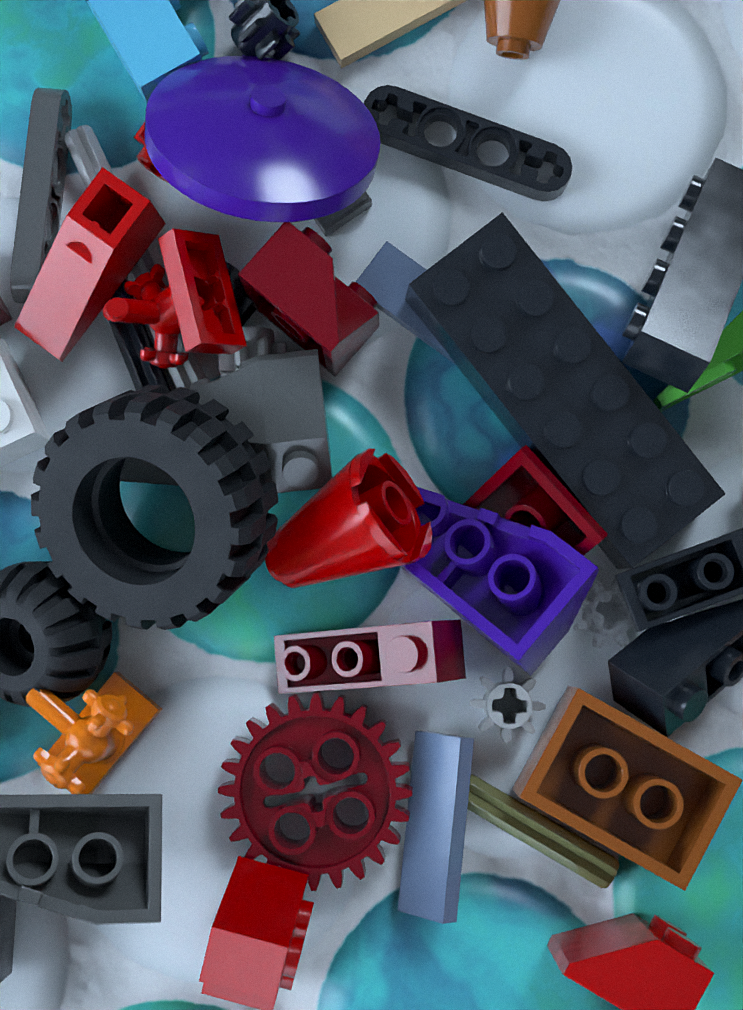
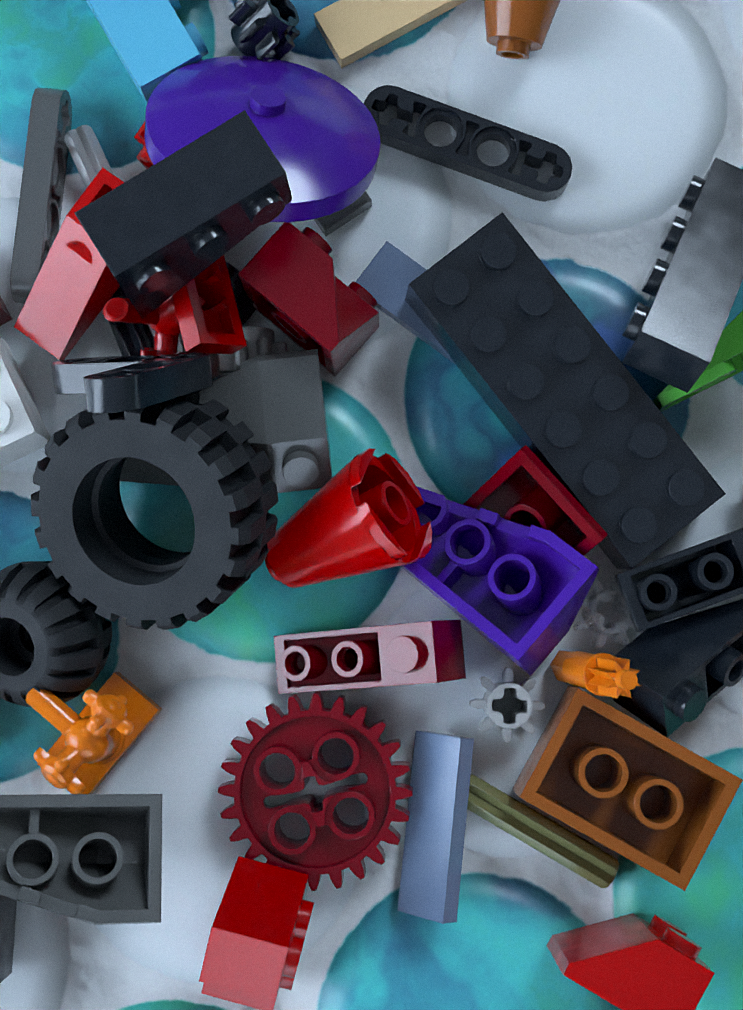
(131, 381): none -> black beam
(186, 211): none -> black wedge
(598, 673): none -> orange piece

